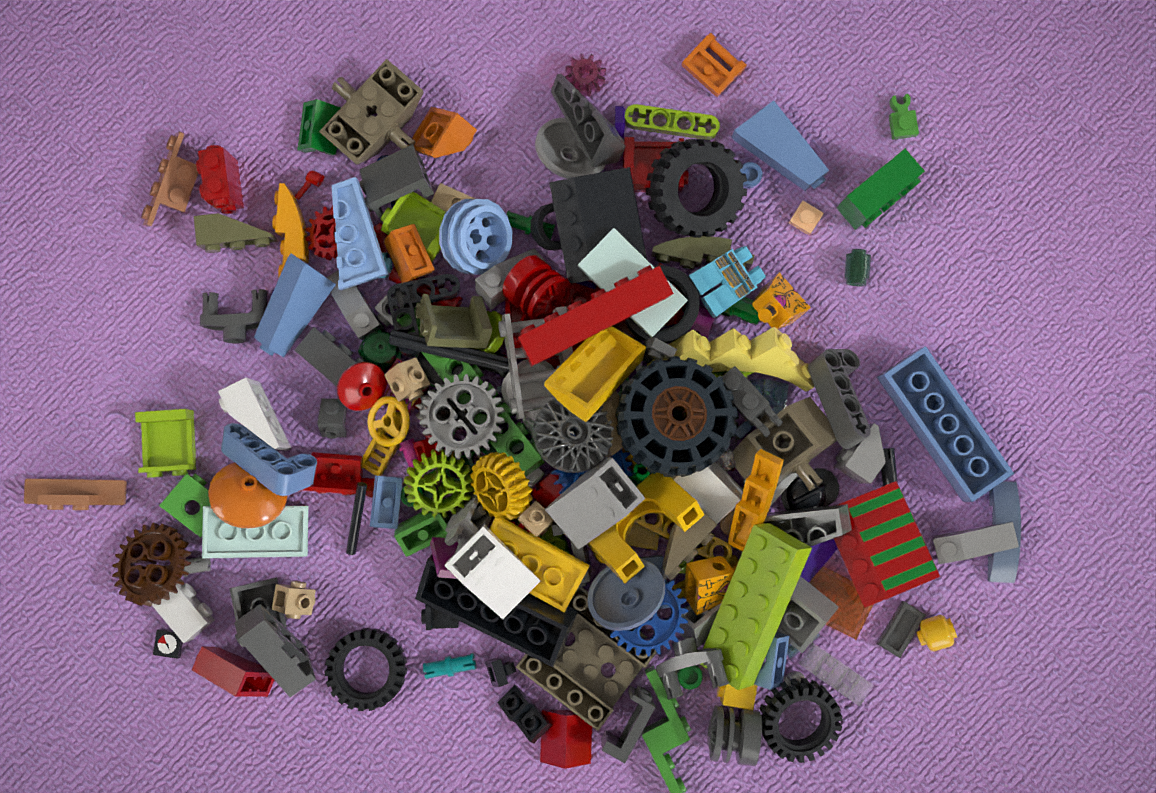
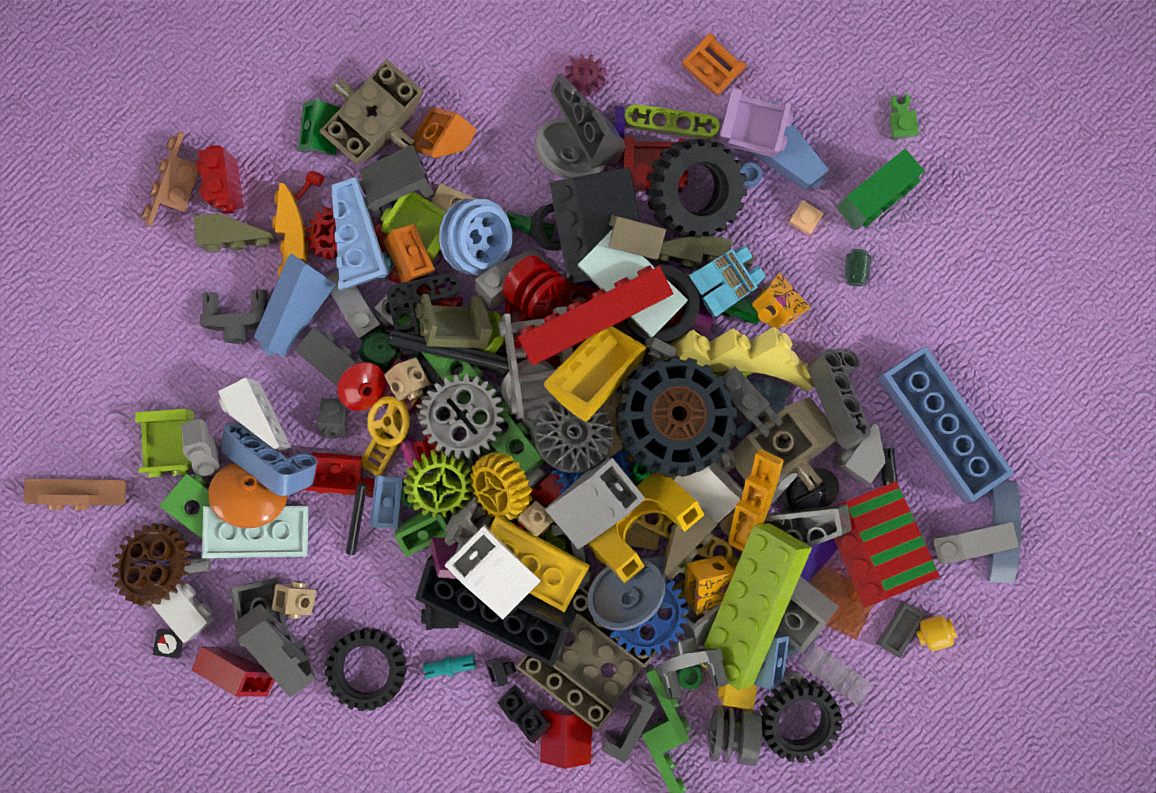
(200, 447): none -> light grey brick
(636, 237): none -> dark tan panel
(755, 125): none -> lavender panel

